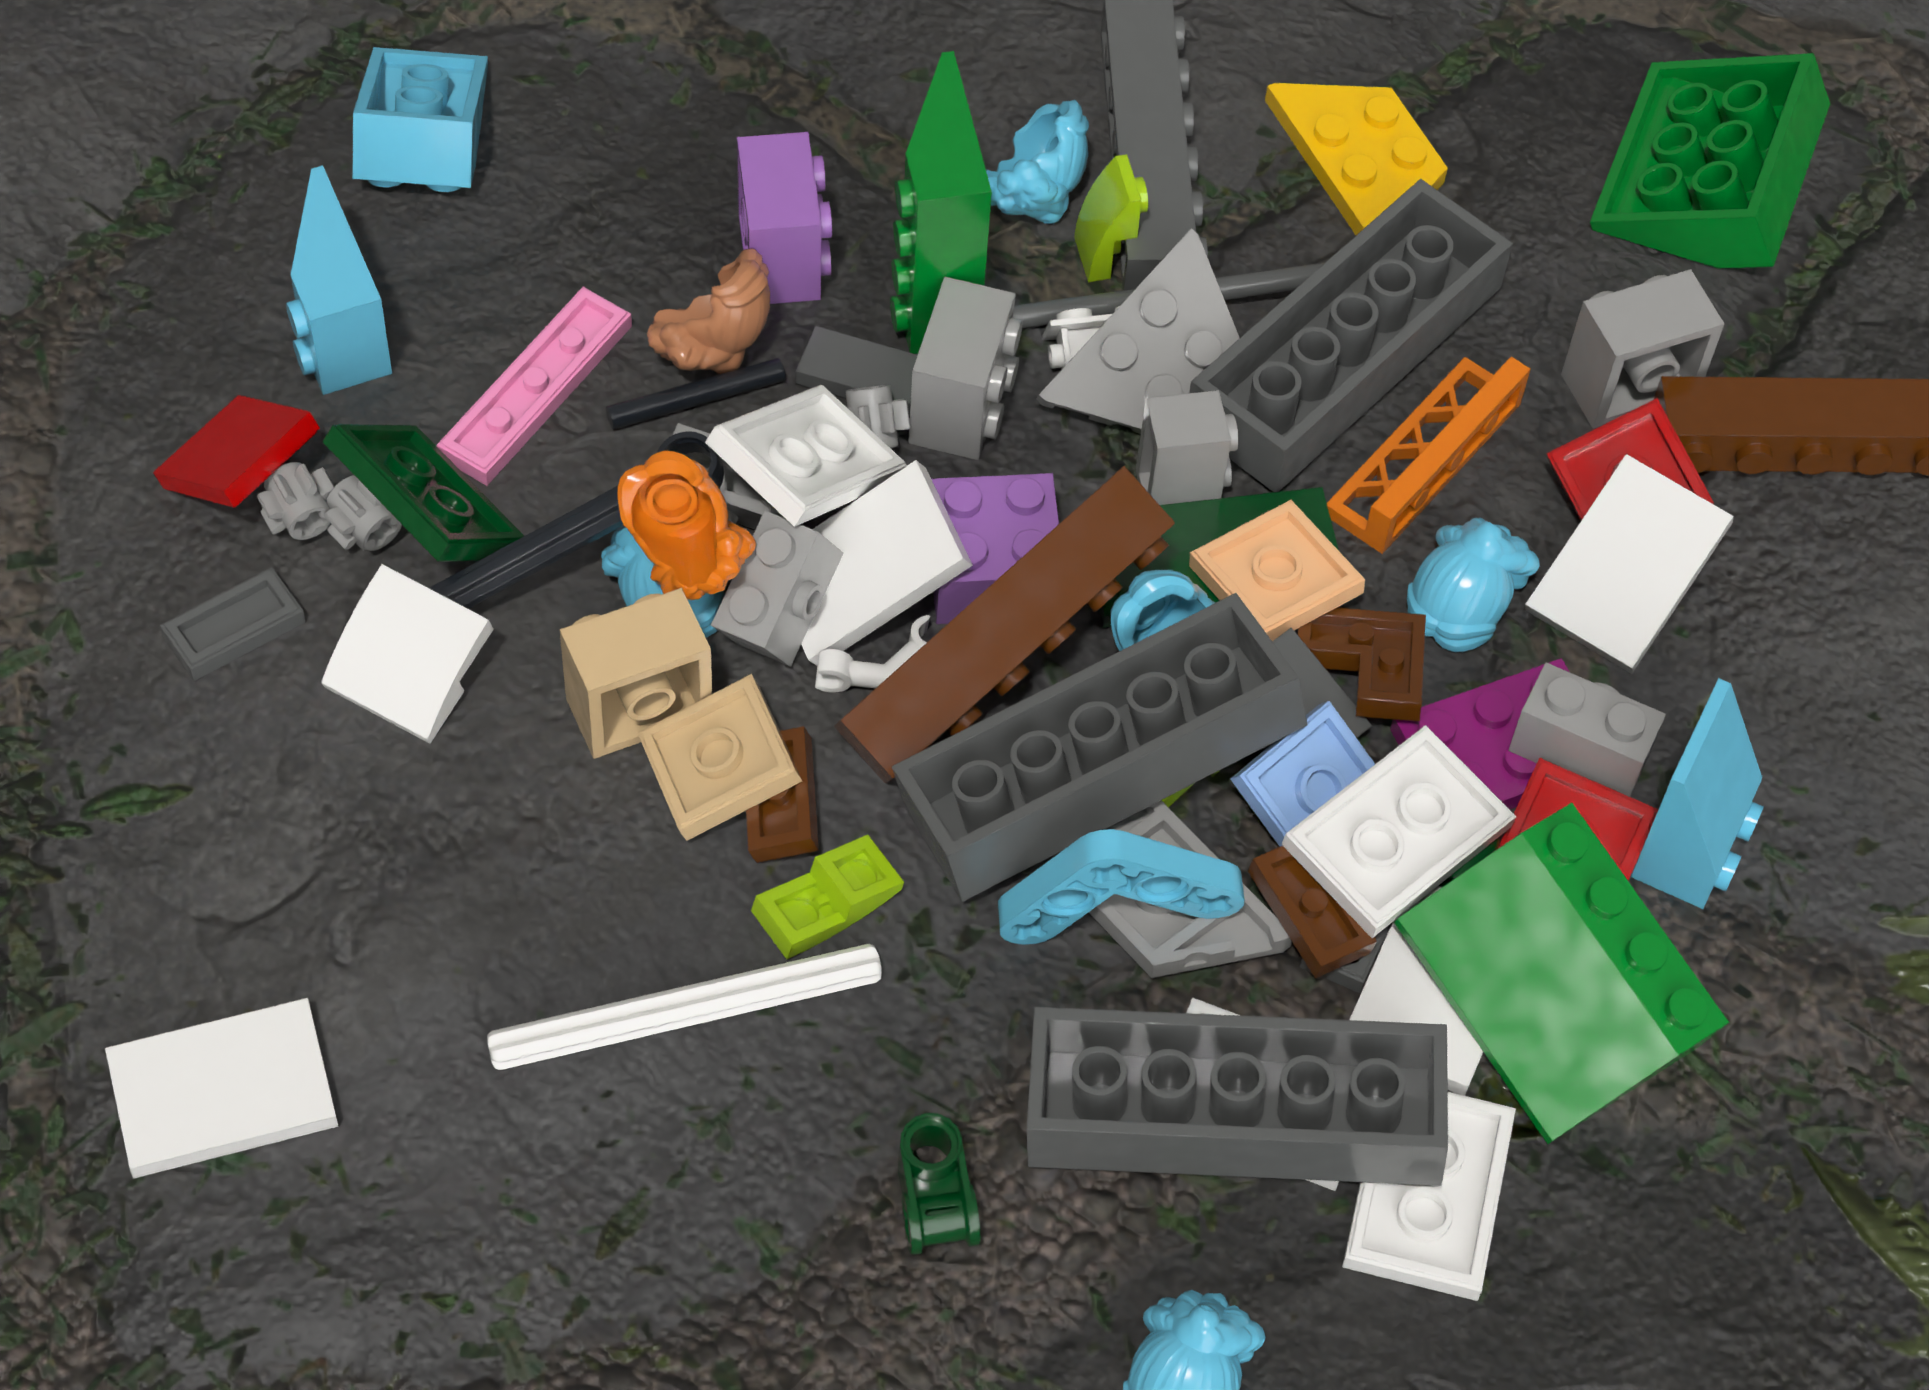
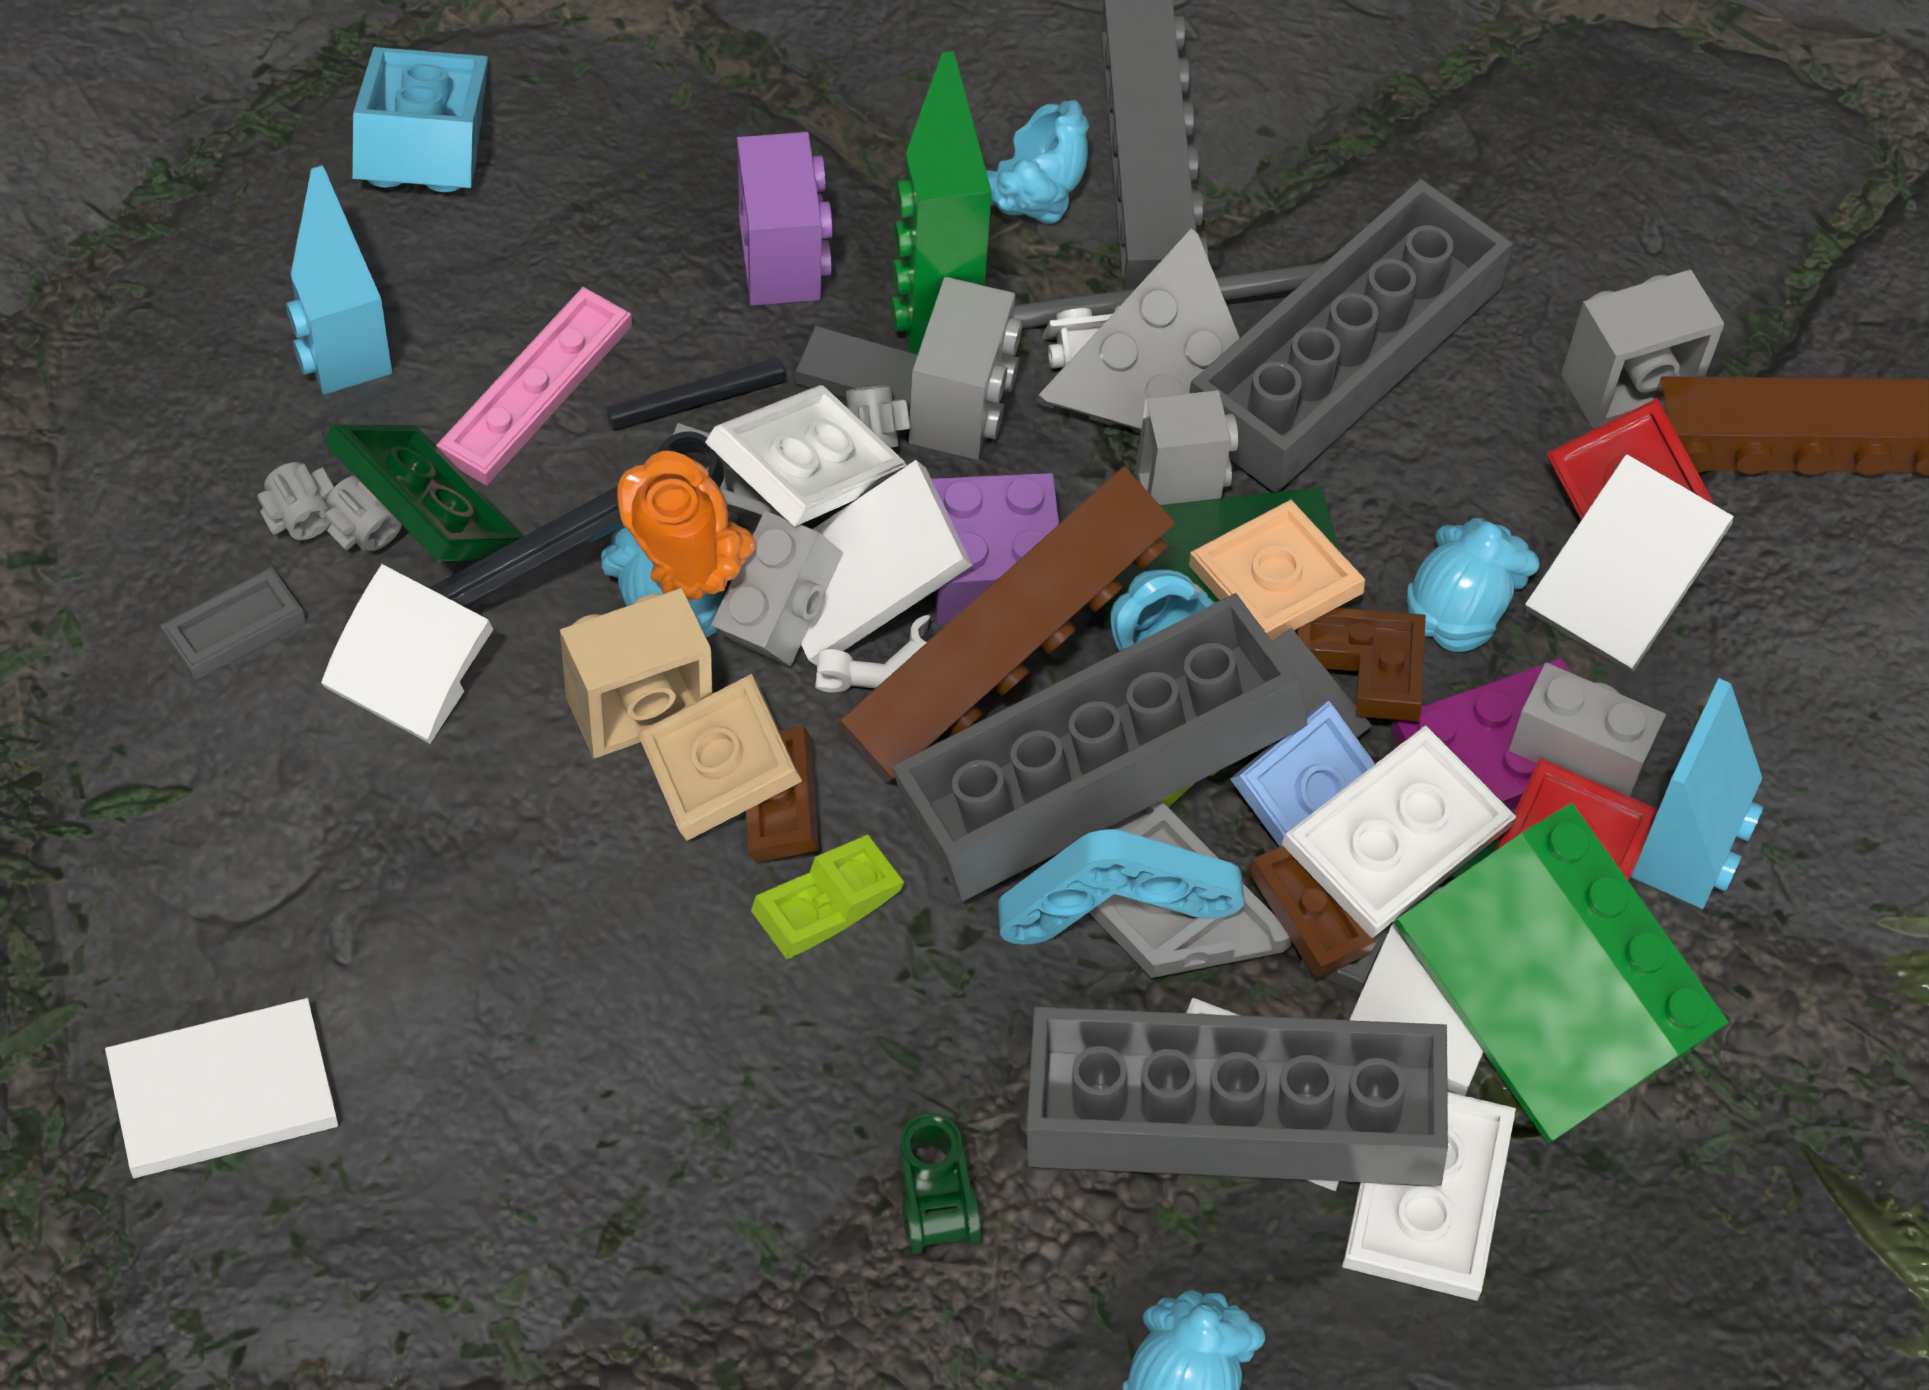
(236, 450): red tile -> none
(683, 1006): white axle -> none
(717, 325): nougat hair -> none
(1109, 216): lime slope -> none
(1356, 144): yellow wing -> none
(1434, 461): orange fence -> none
(1715, 158): green slope -> none

